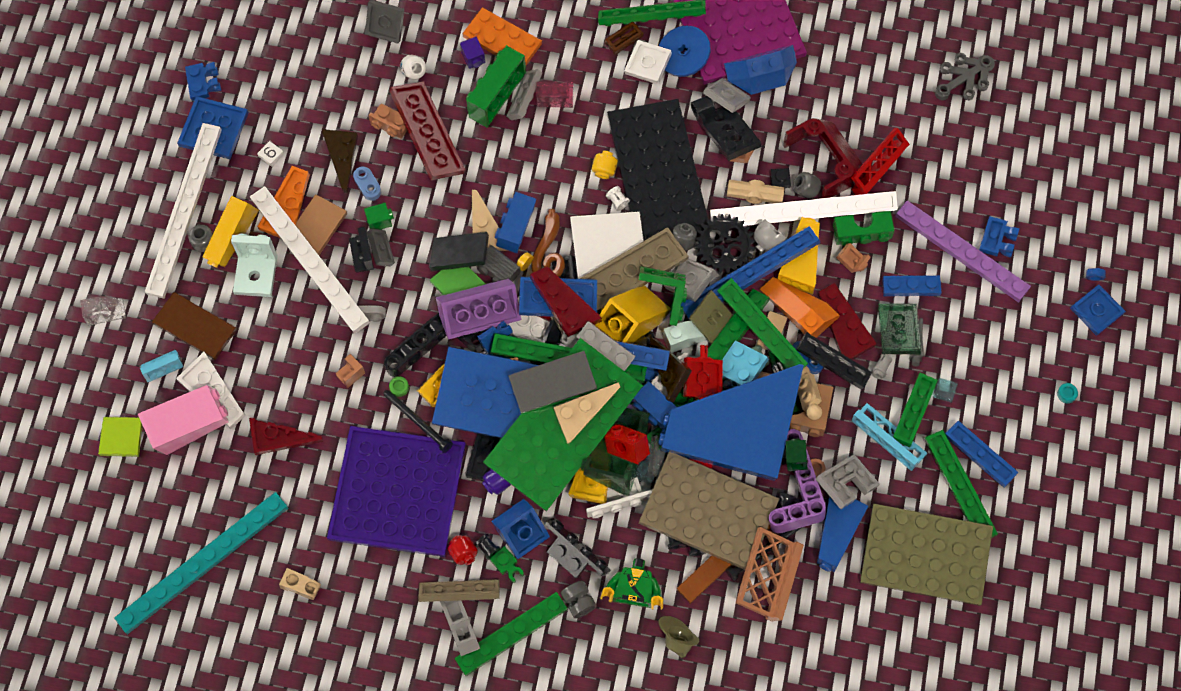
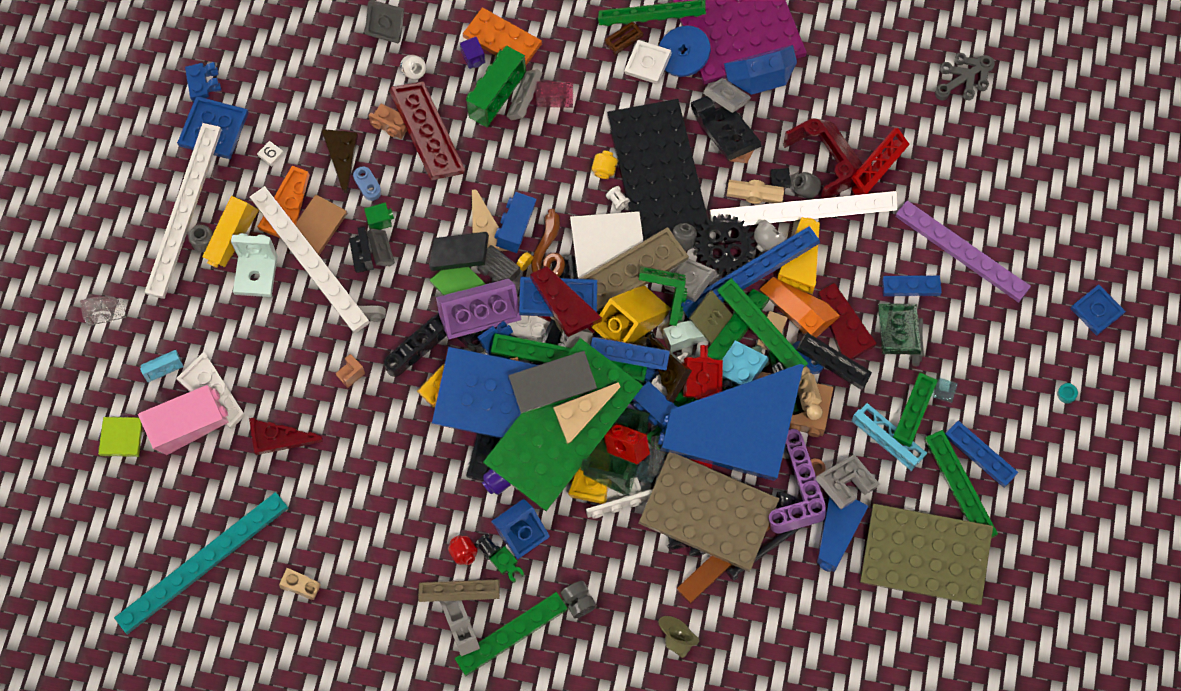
(194, 325): reddish brown tile -> none
(396, 492): dark purple plate -> none
(399, 386): bright green tile -> none
(445, 445): black bar -> none
(572, 553): bracket -> none
(606, 345): light grey plate -> none
(634, 587): torso -> none
(782, 583): nougat fence -> none
(796, 455): dark green brick -> none
(847, 231): green arch -> none
(852, 258): nougat bracket -> none
(882, 366): light grey pin -> none
(993, 236): blue plate -> none
(1095, 274): blue tile -> none

